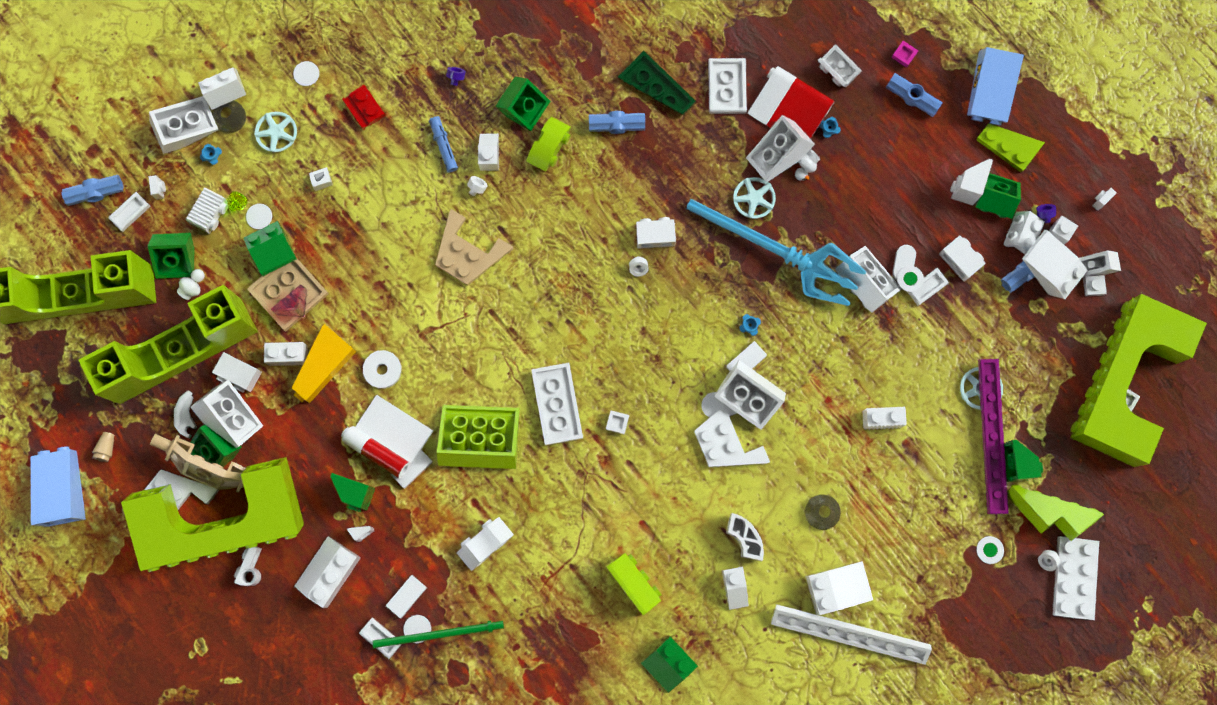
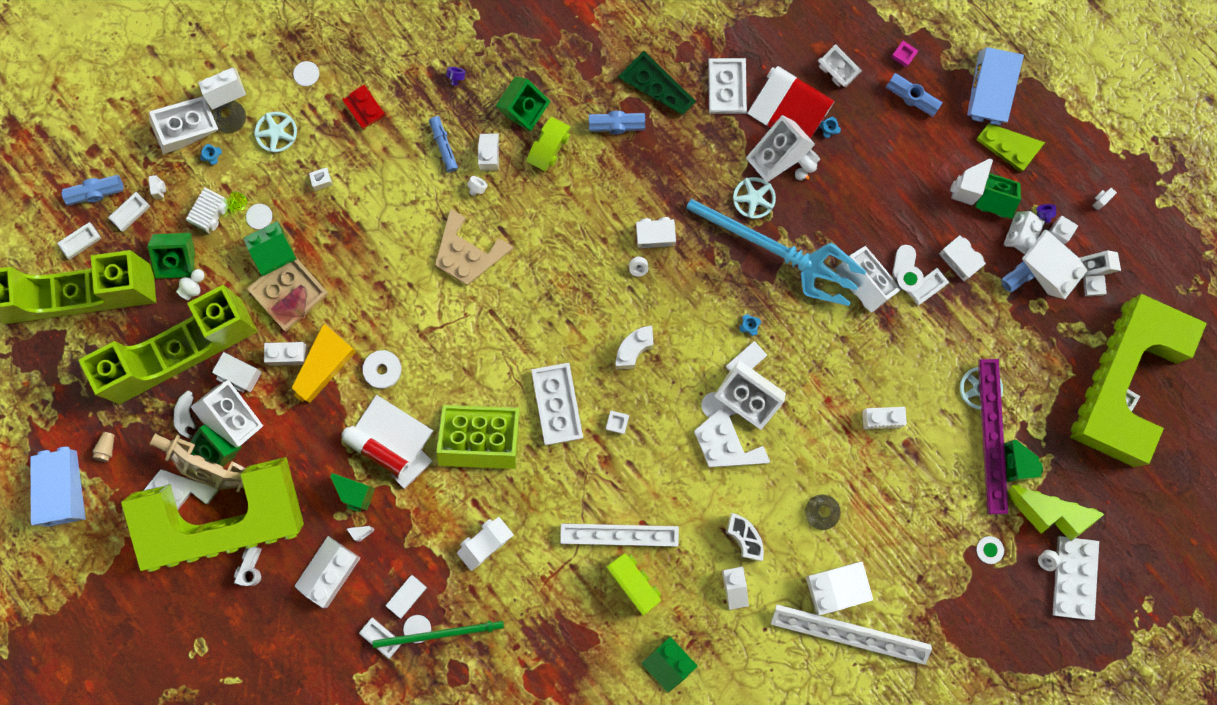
(79, 240): none -> white tile
(619, 535): none -> white plate
(633, 346): none -> white brick

